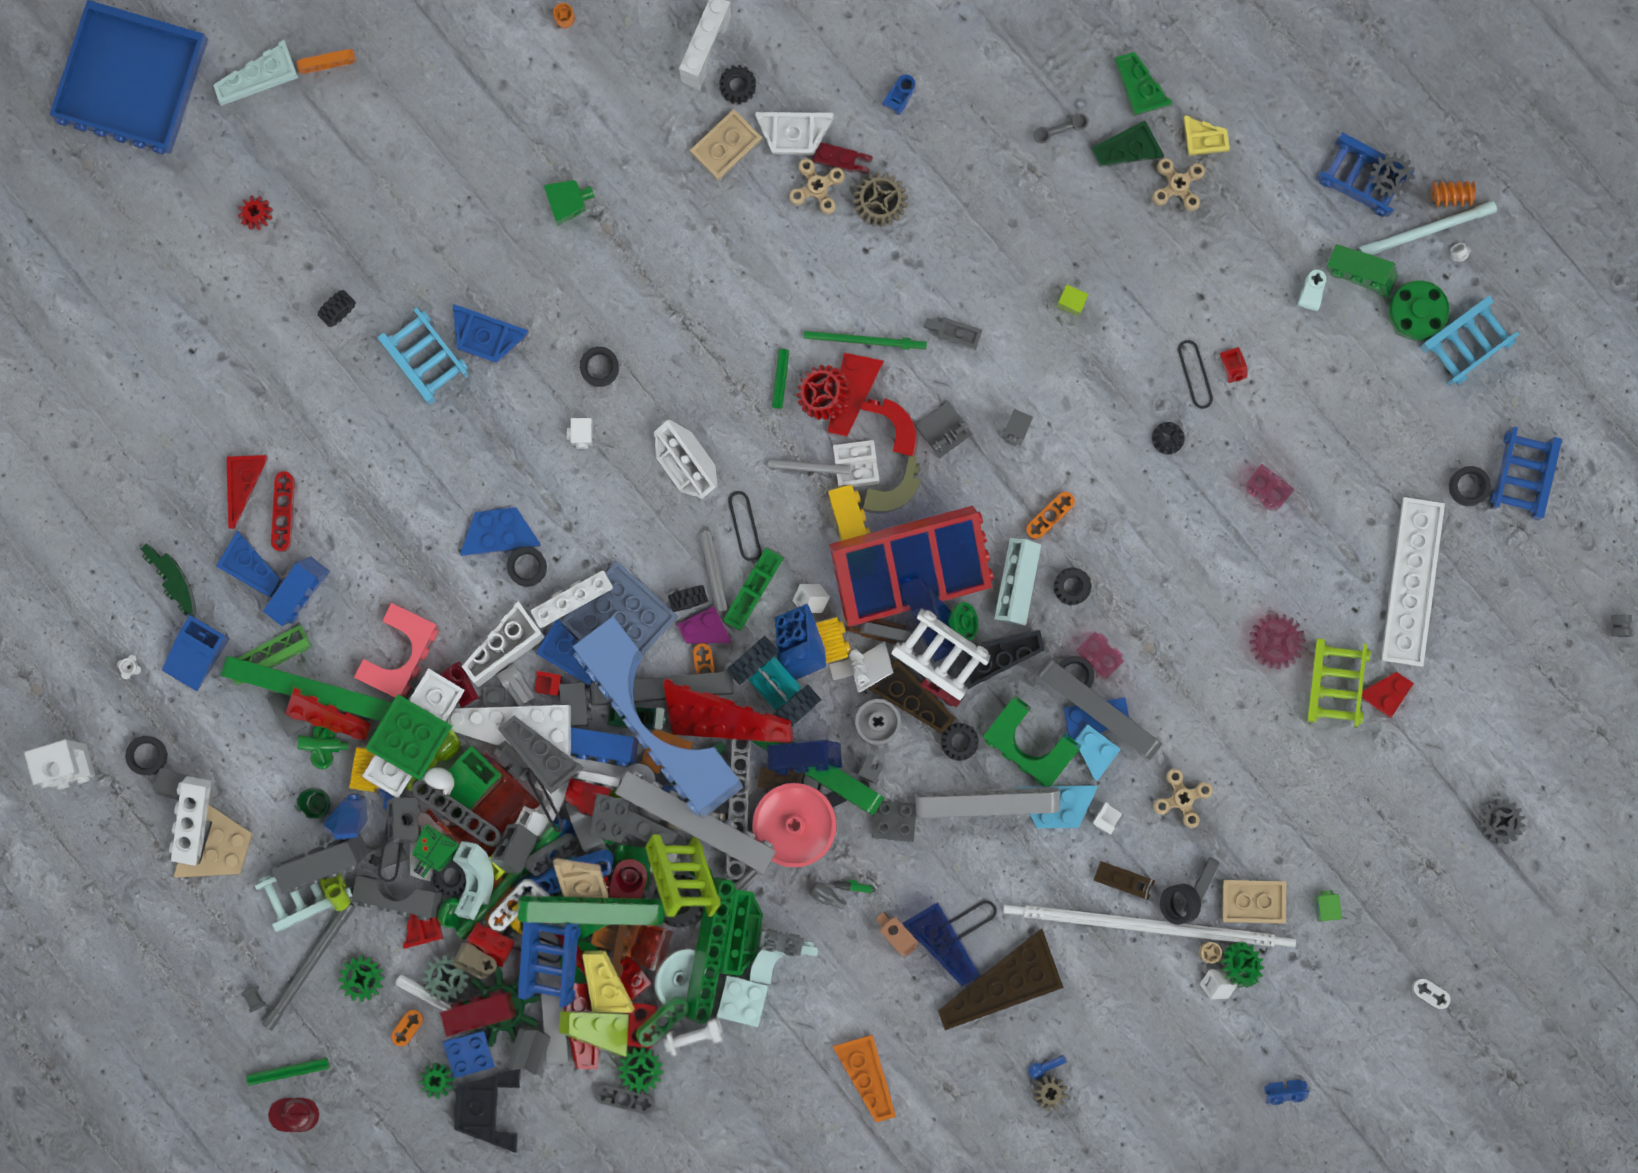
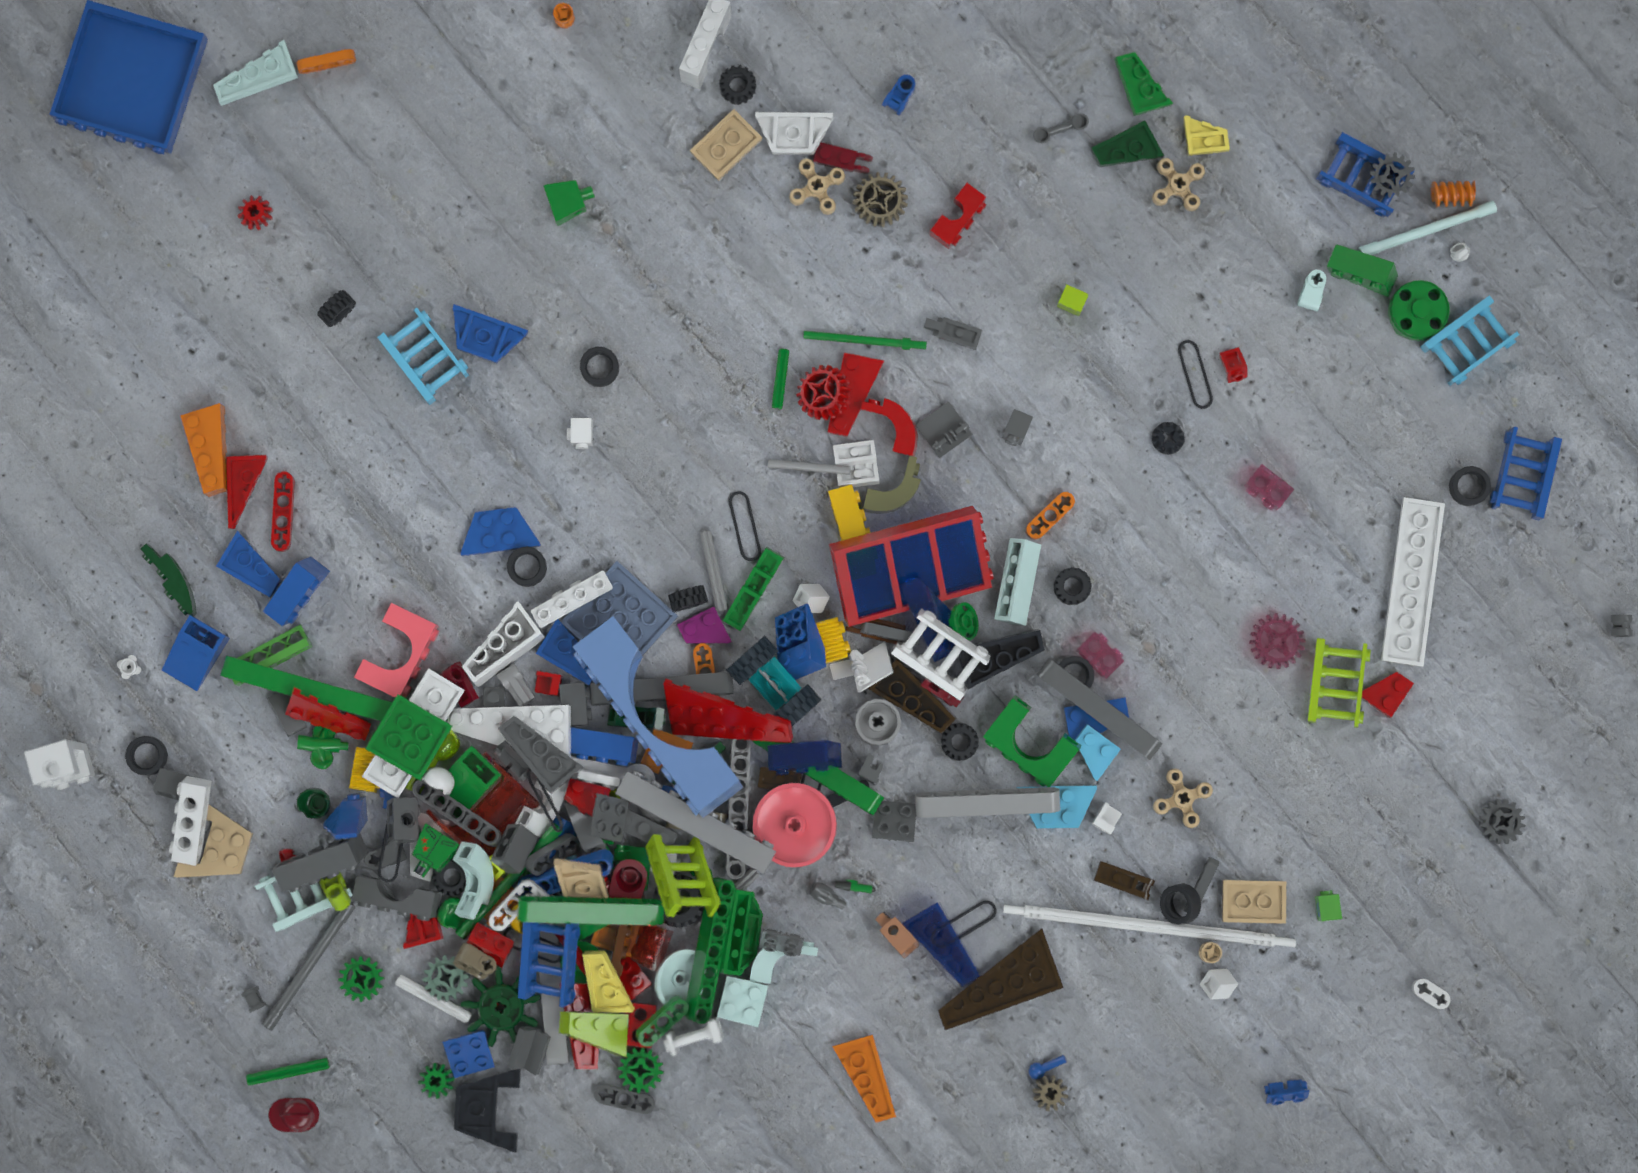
(208, 446): none -> orange wedge
(286, 854): none -> red hinge
(411, 1030): orange beam -> none
(477, 1013): dark red wedge -> none
(685, 460): white wedge -> none
(948, 231): none -> red arch
(1242, 964): green gear -> none

